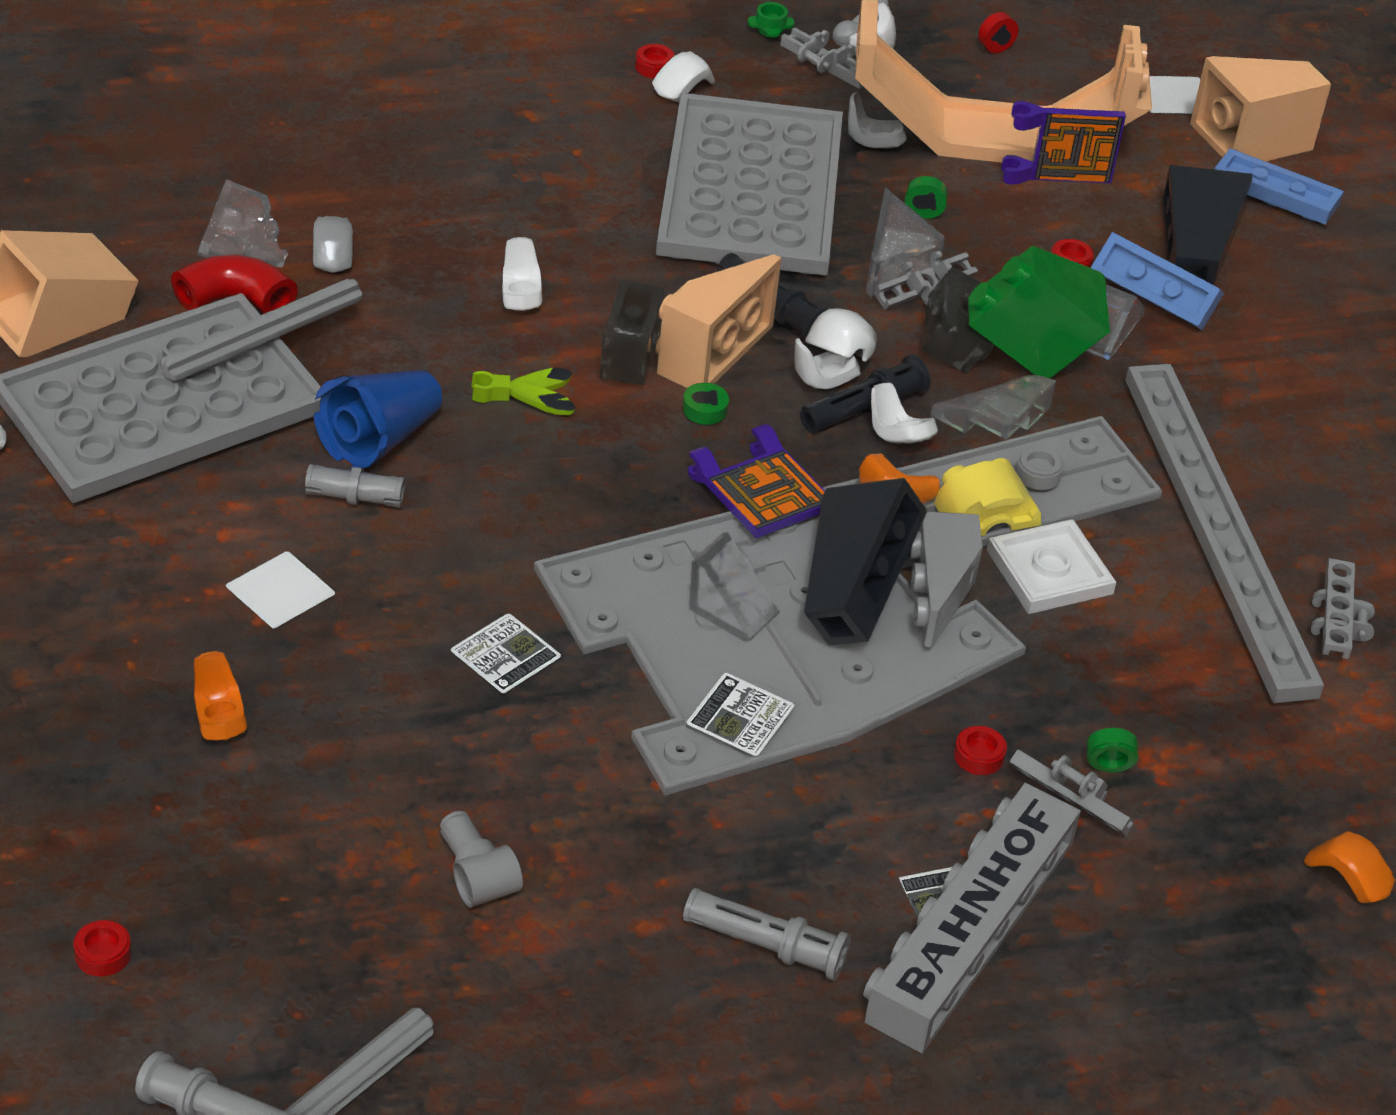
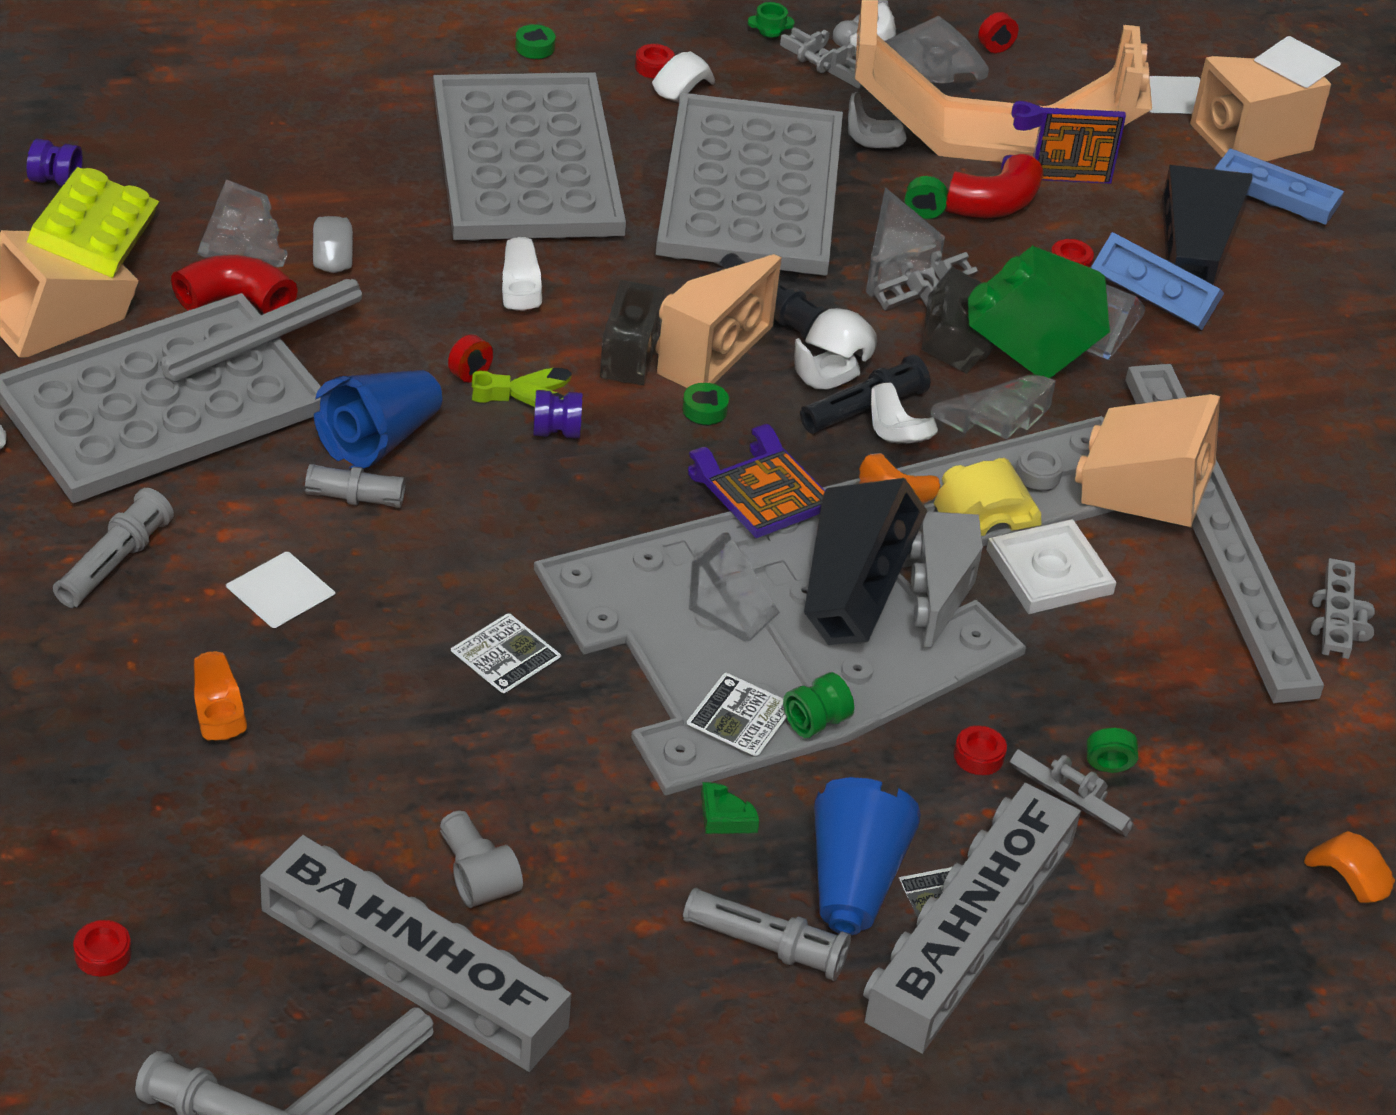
(52, 162): none -> dark purple wheel
(93, 221): none -> neon yellow plate
(126, 534): none -> light grey pin
(416, 952): none -> light grey brick
(469, 356): none -> red tile
(527, 156): none -> light grey plate
(535, 41): none -> green tile
(557, 414): none -> dark purple wheel
(726, 812): none -> green tile
(815, 706): none -> green wheel
(859, 848): none -> blue cone
(938, 51): none -> clear slope
(997, 194): none -> red cylinder
(1152, 458): none -> light nougat slope
(1297, 61): none -> white sticker

